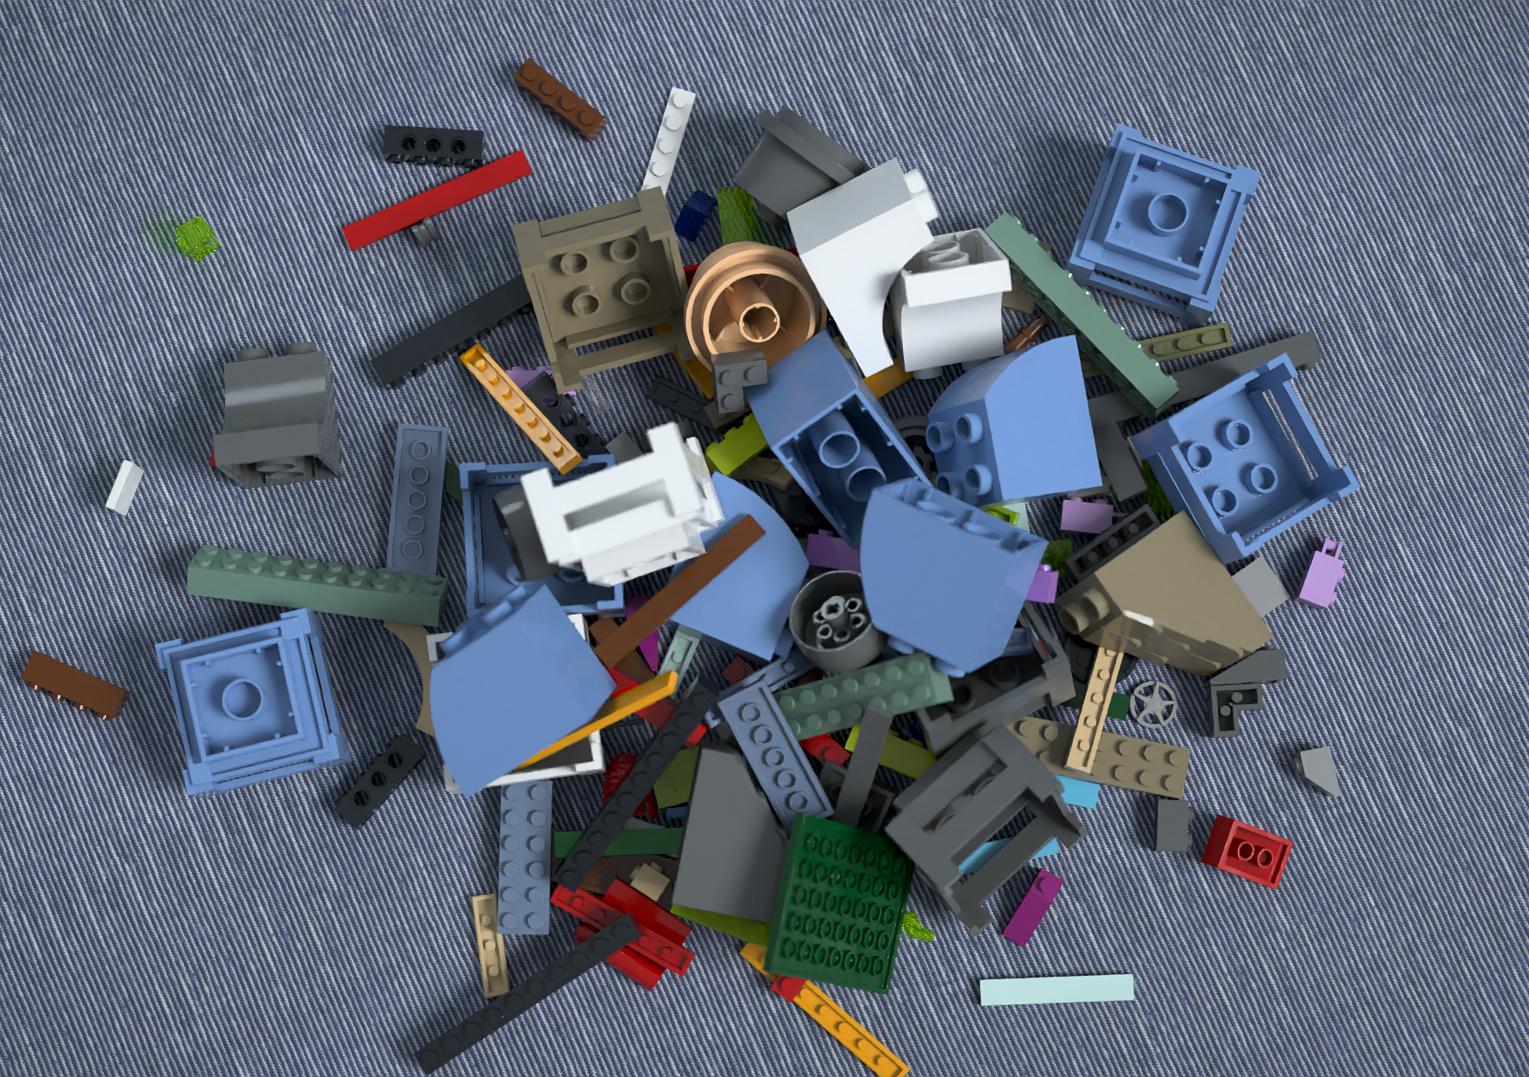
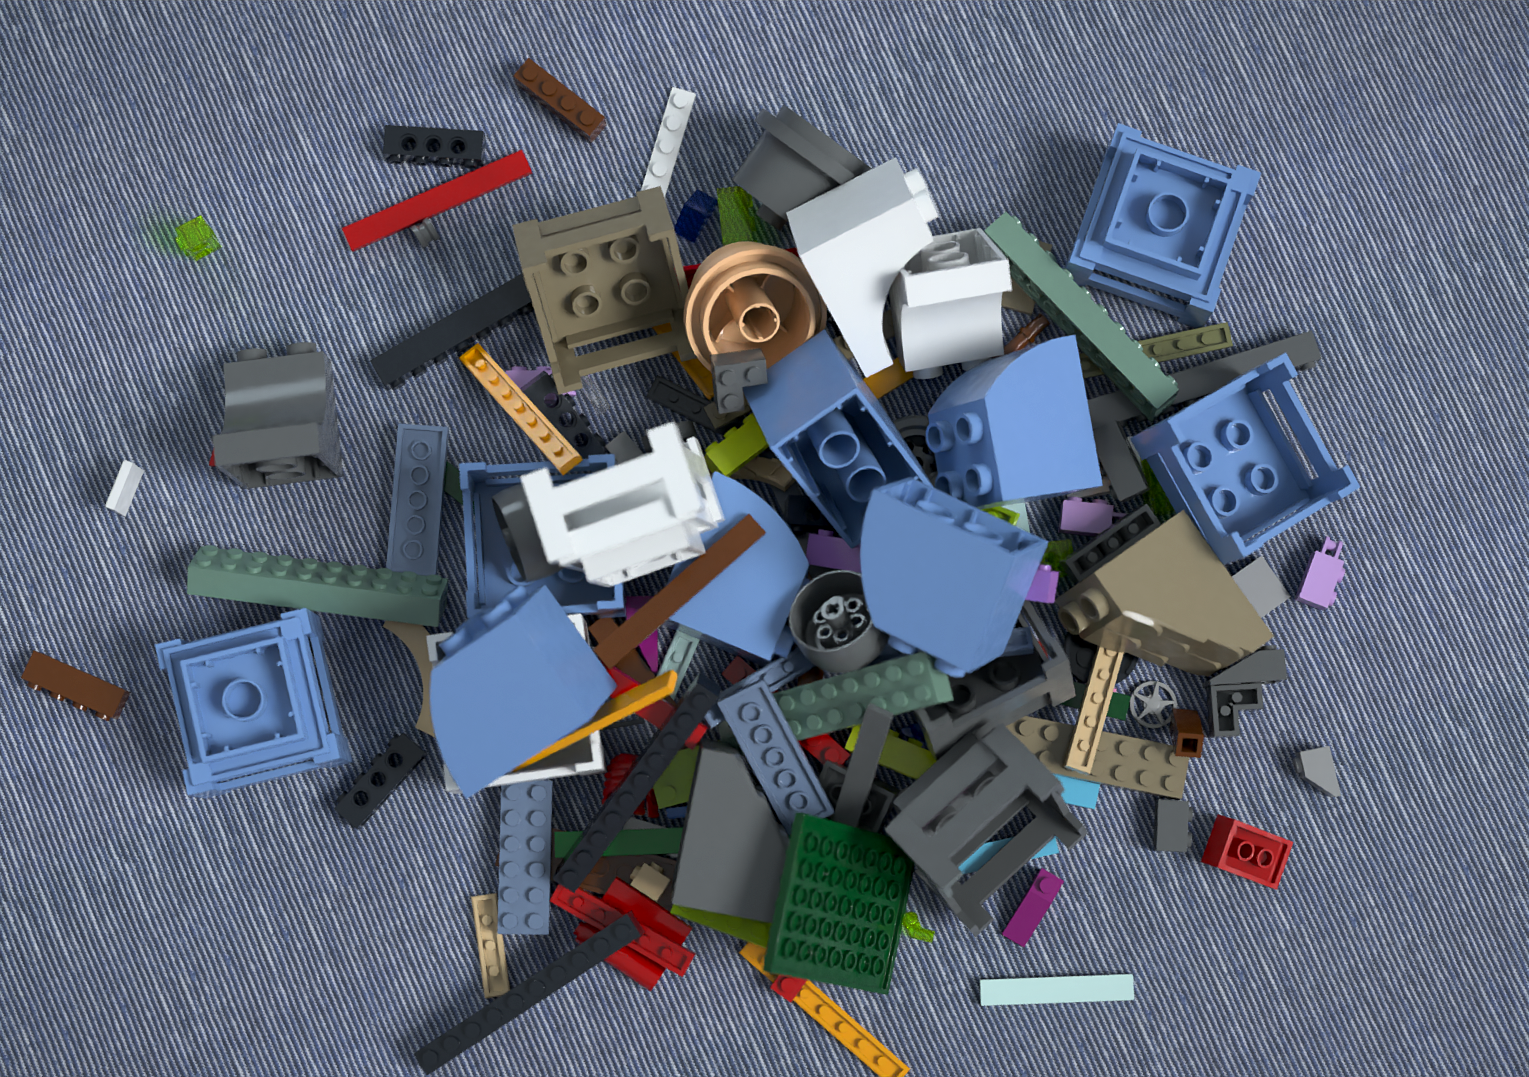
(1186, 733): none -> reddish brown brick

